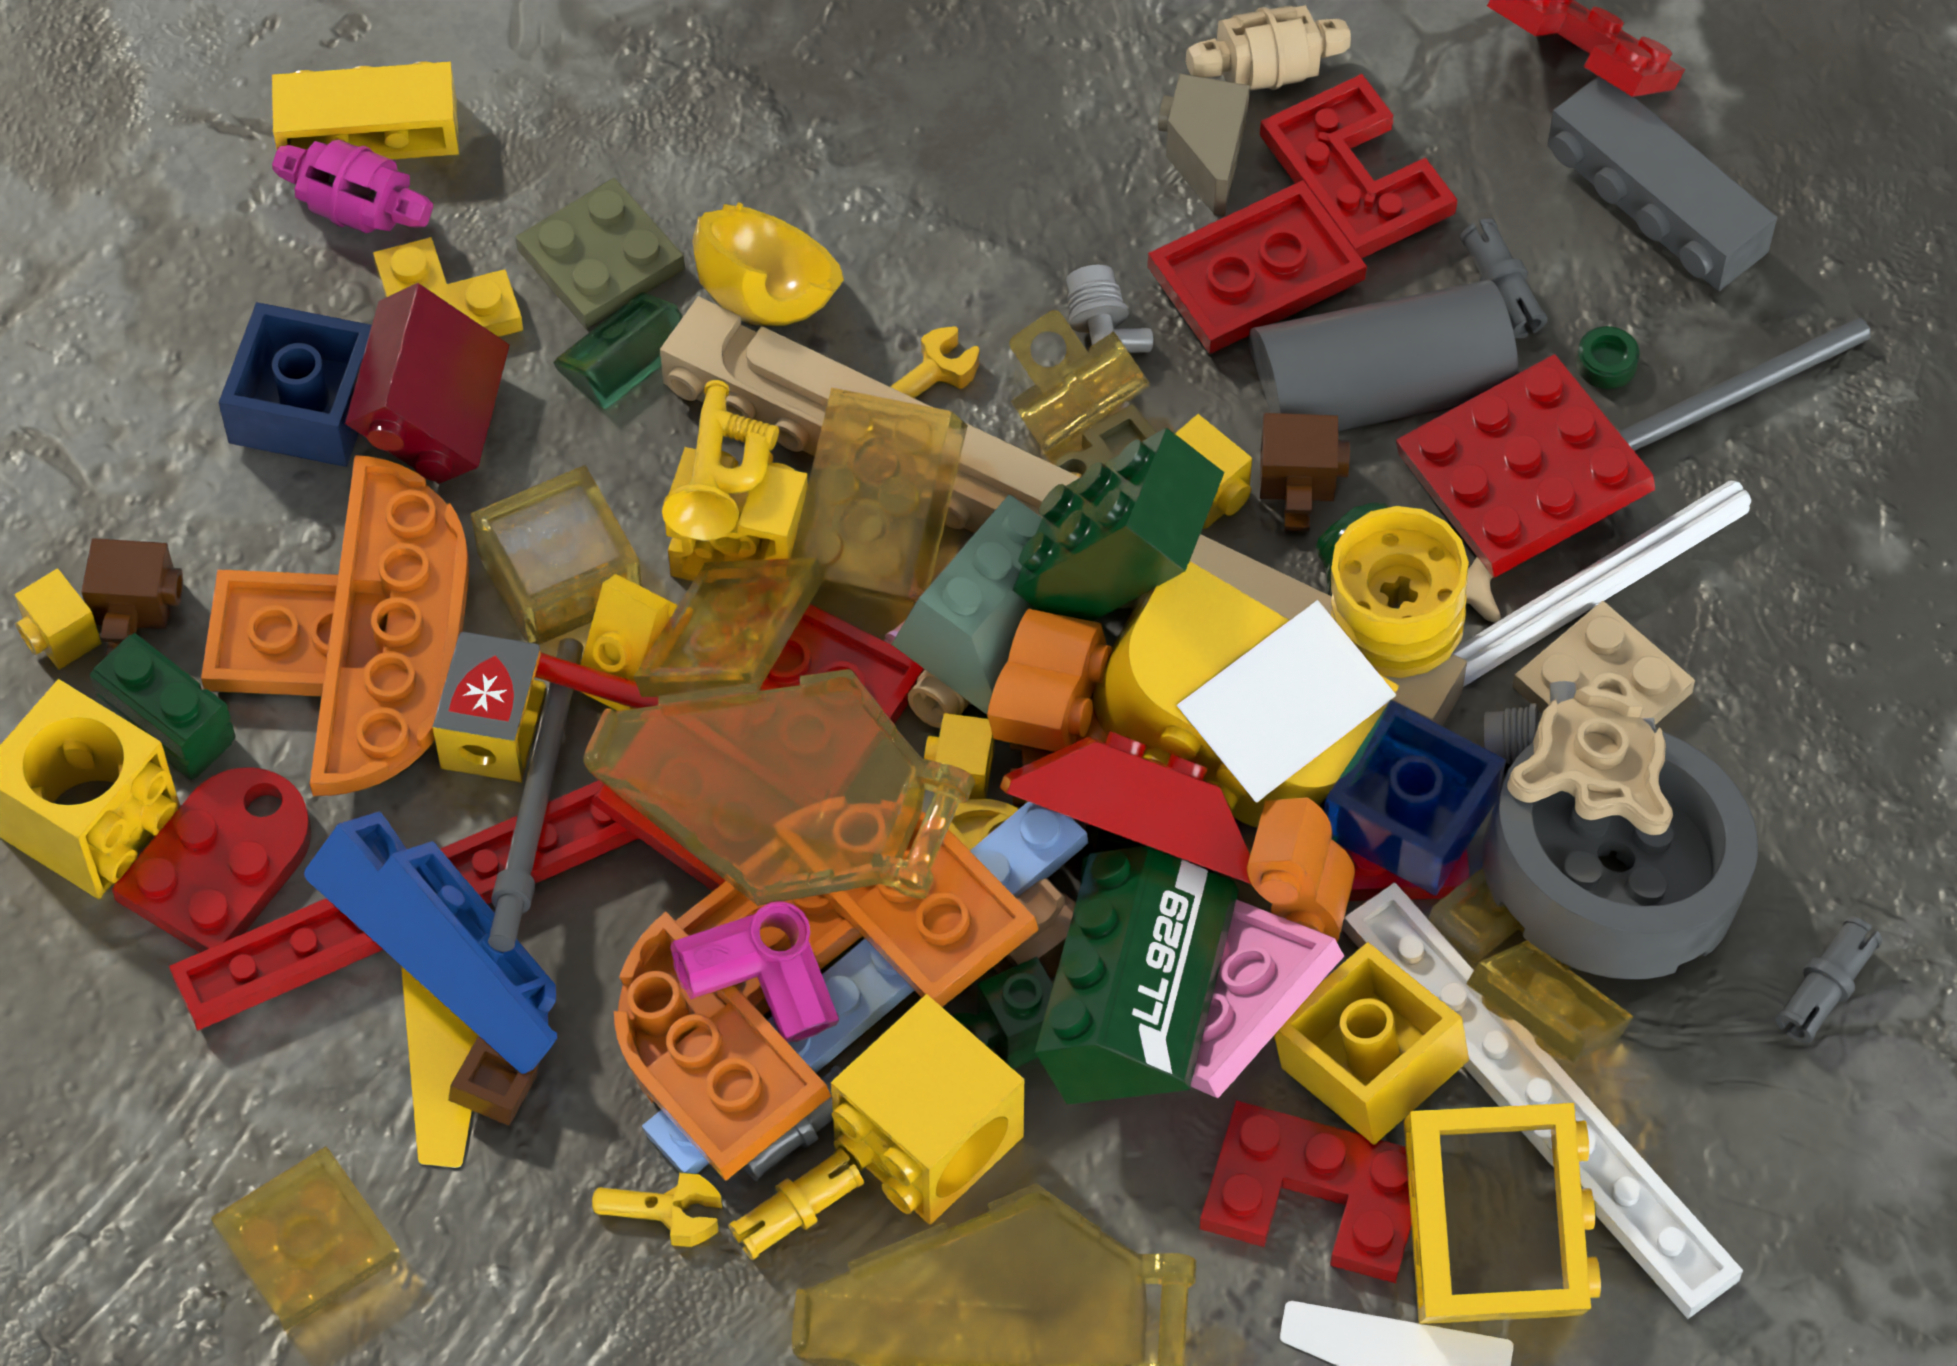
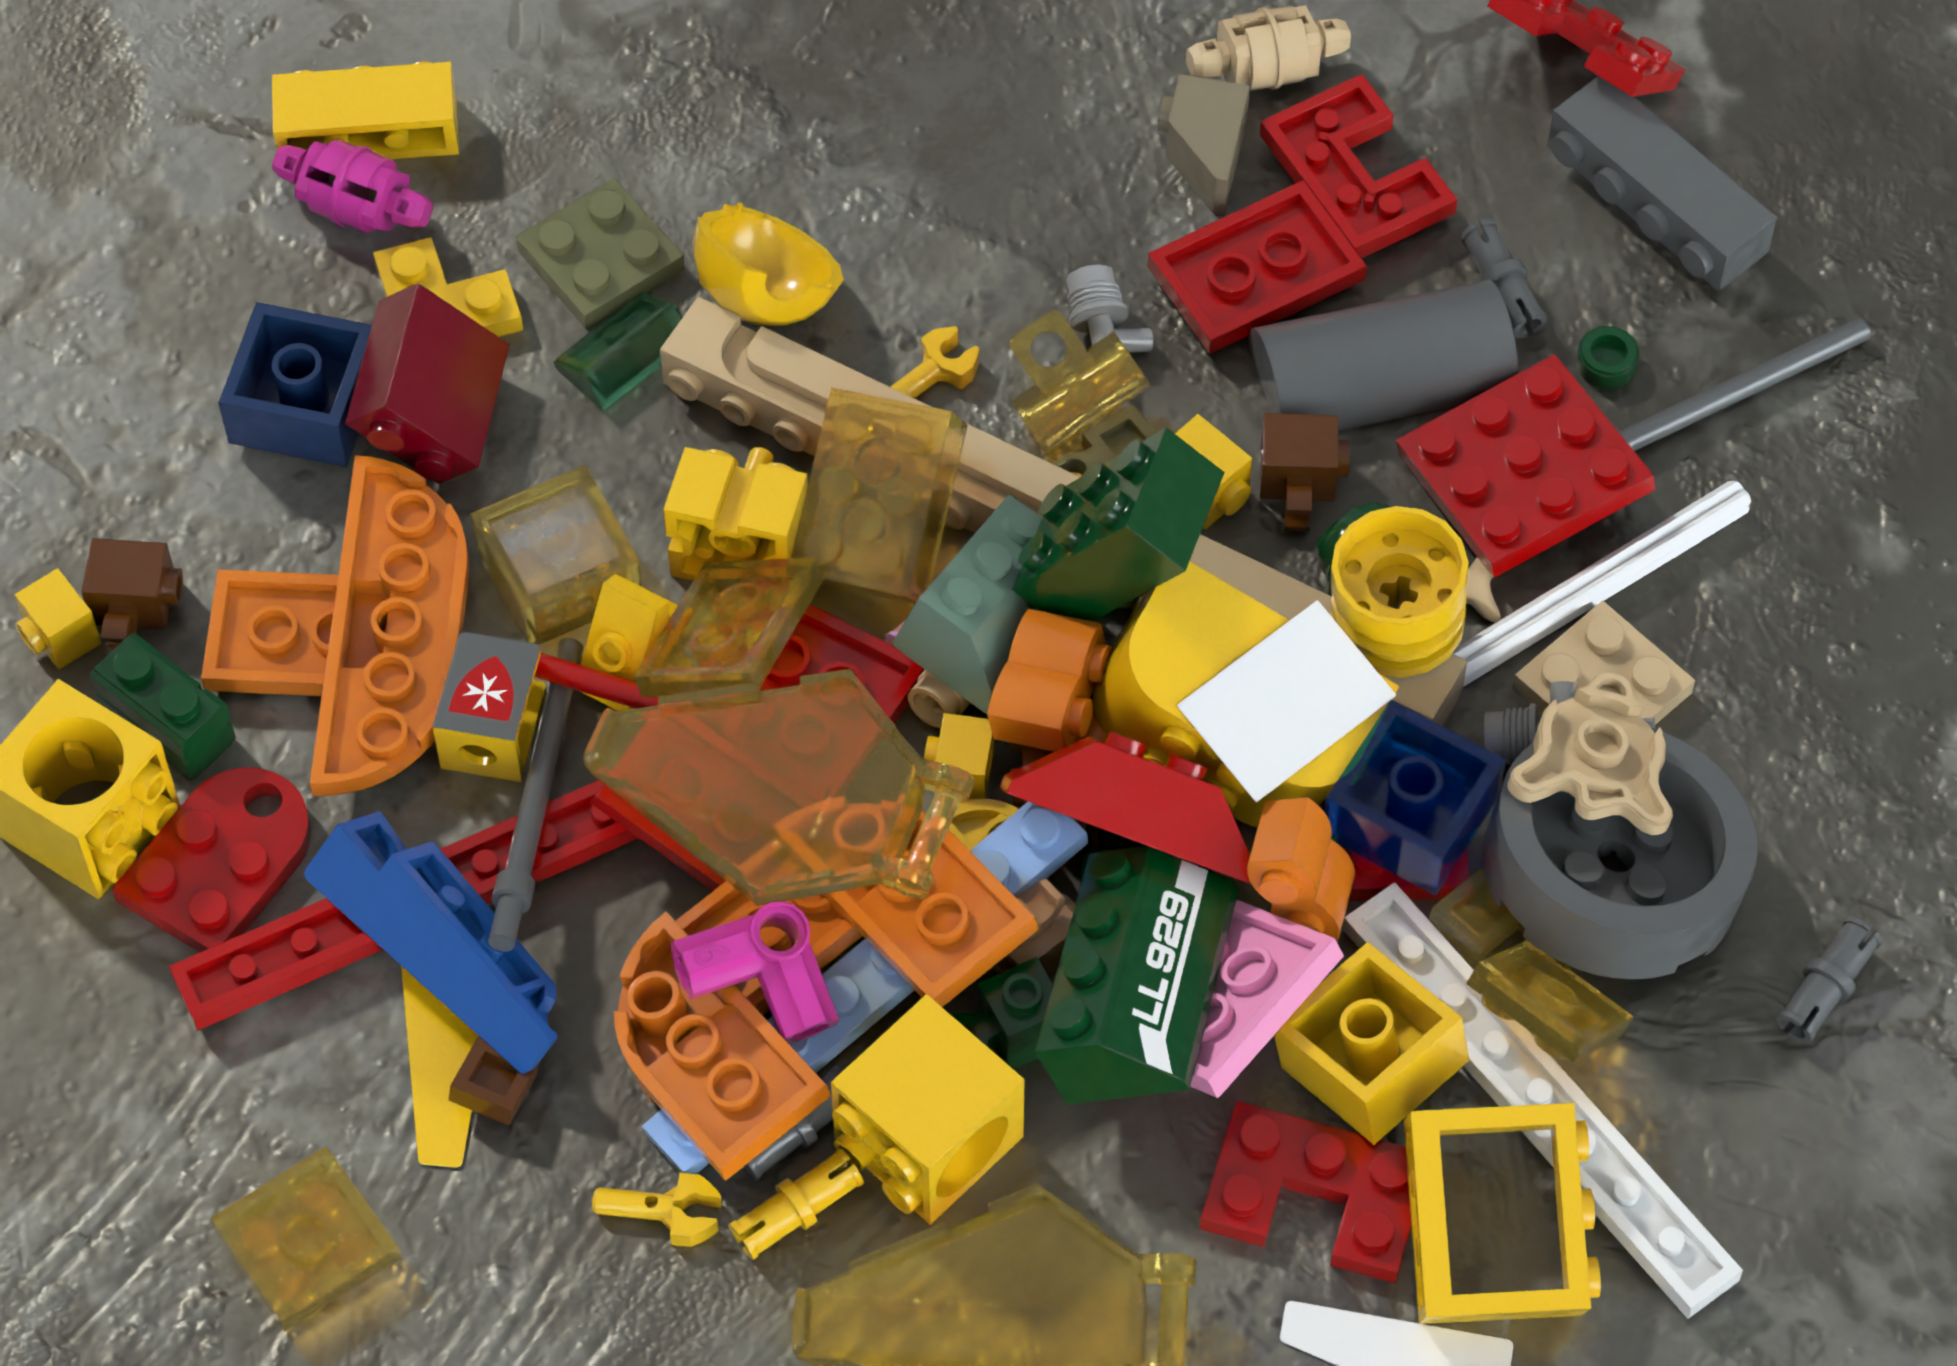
(704, 506): yellow piece -> none

